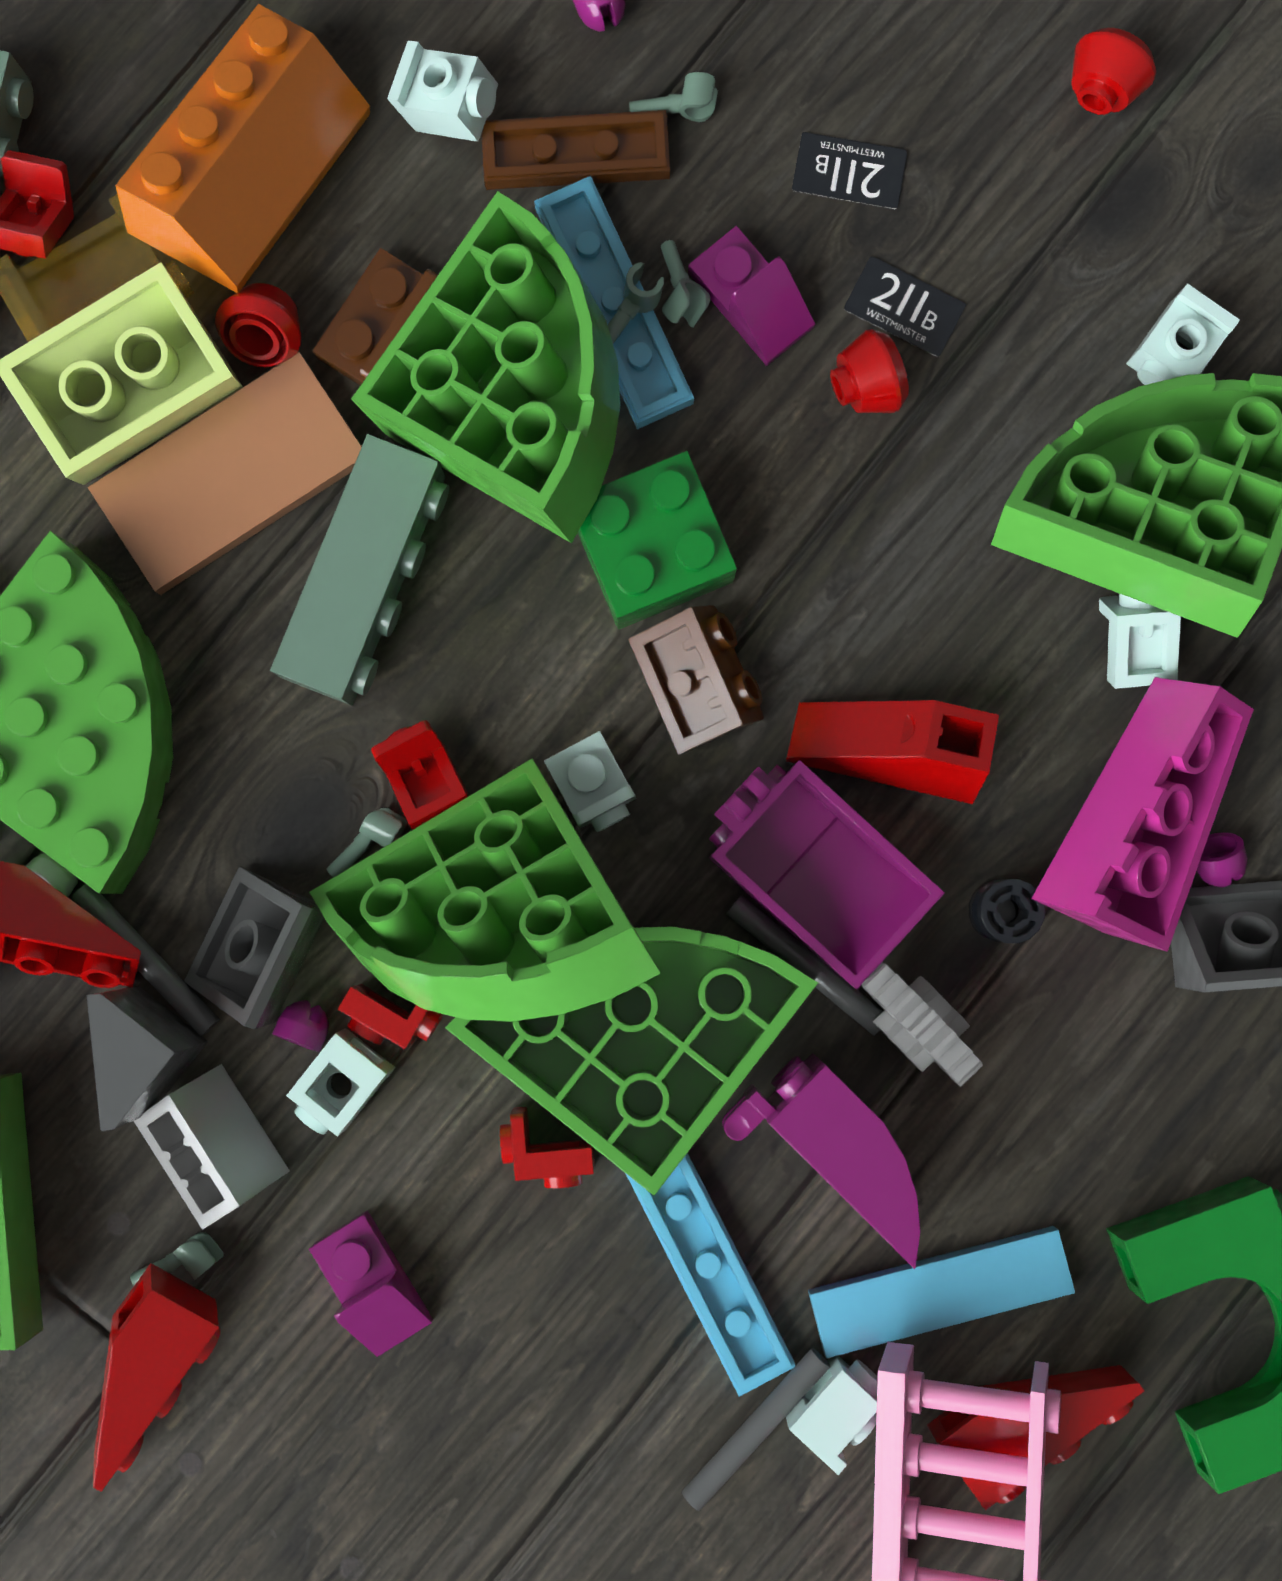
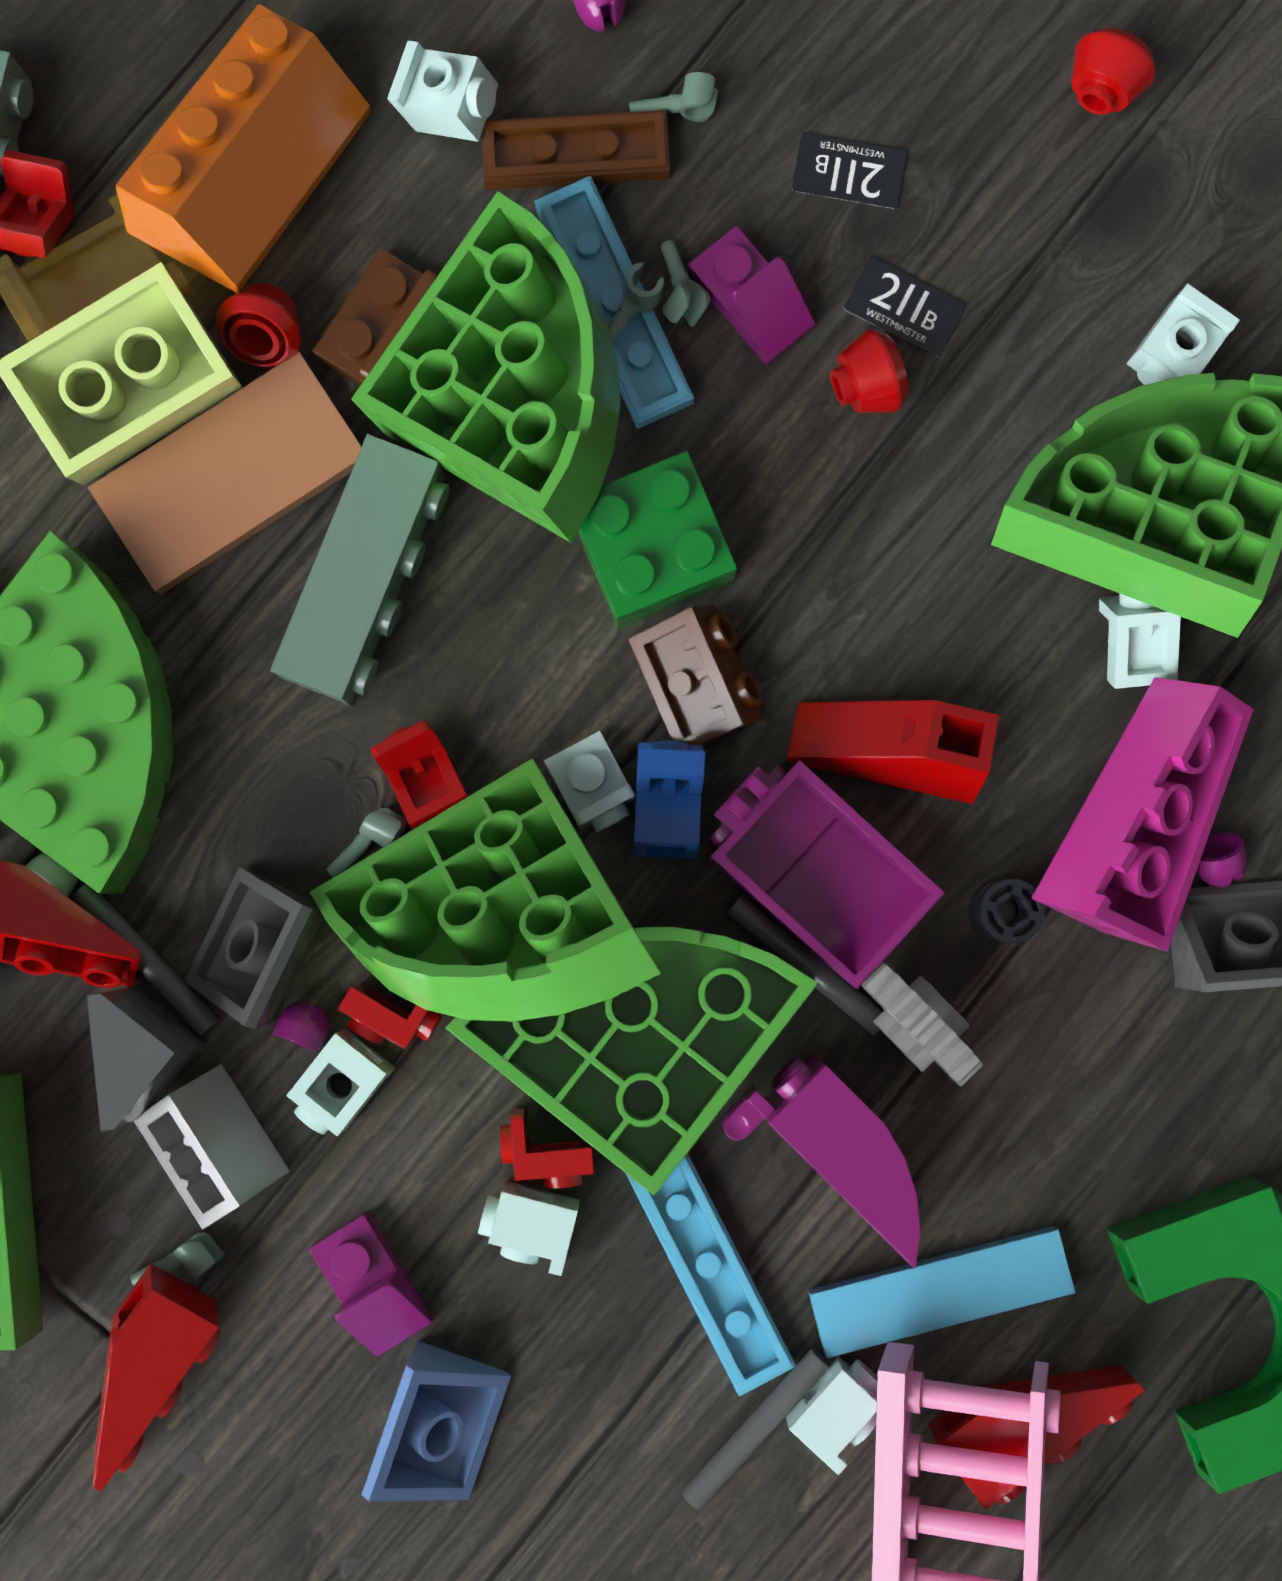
(436, 1428): none -> medium blue slope
(530, 1224): none -> light aqua brick
(668, 800): none -> blue brick

